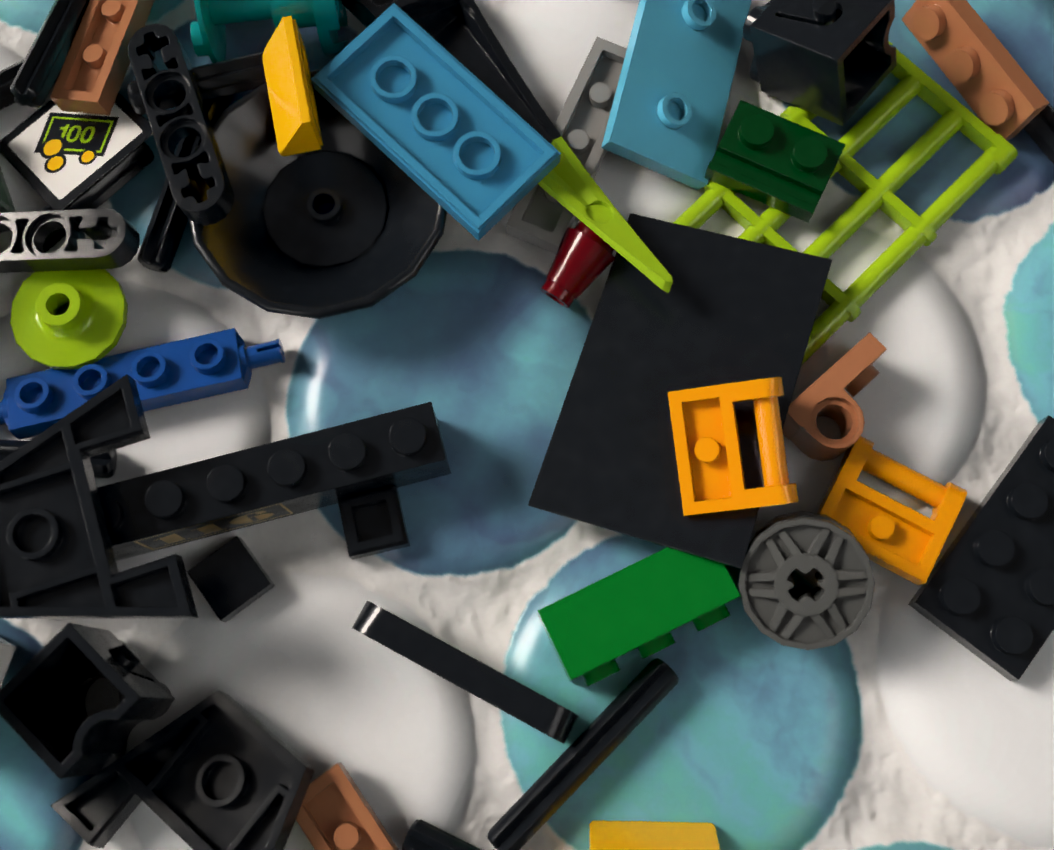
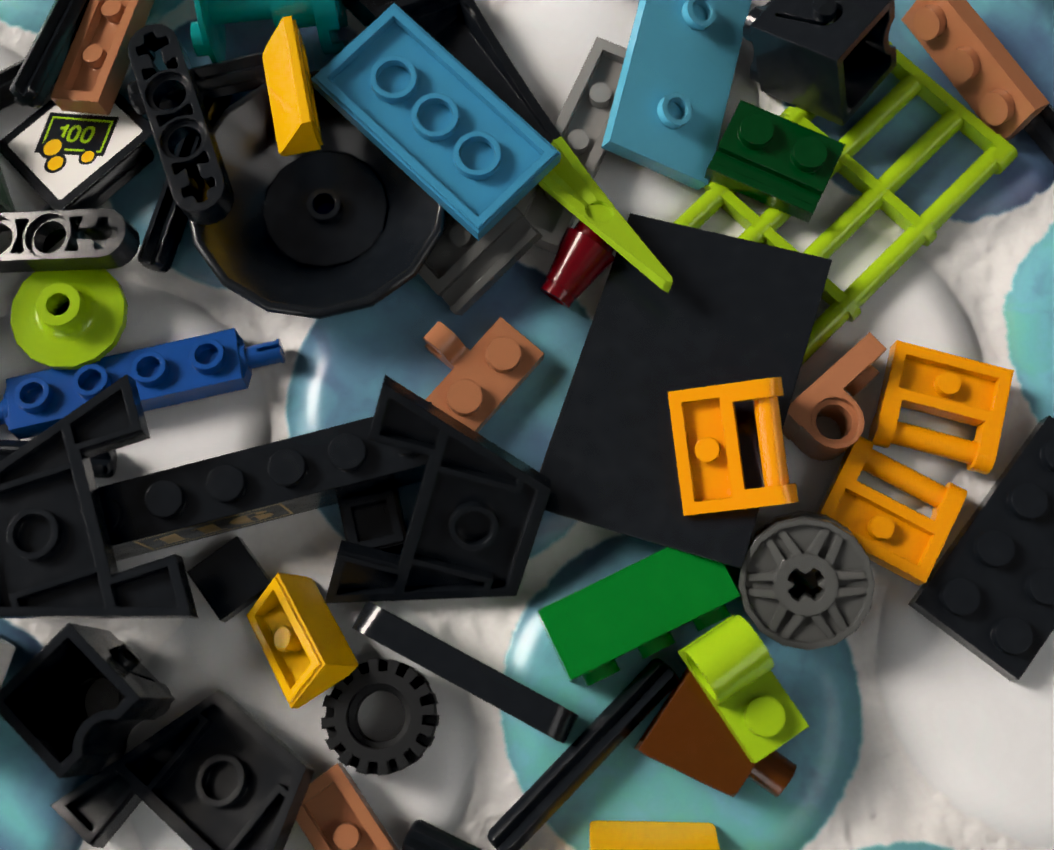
(300, 638): none -> yellow slope
(343, 725): none -> black tyre
(466, 268): none -> dark grey plate
(468, 521): none -> black wing
(481, 376): none -> nougat plate
(697, 743): none -> reddish brown torso
(739, 683): none -> lime plate
(944, 388): none -> light orange plate

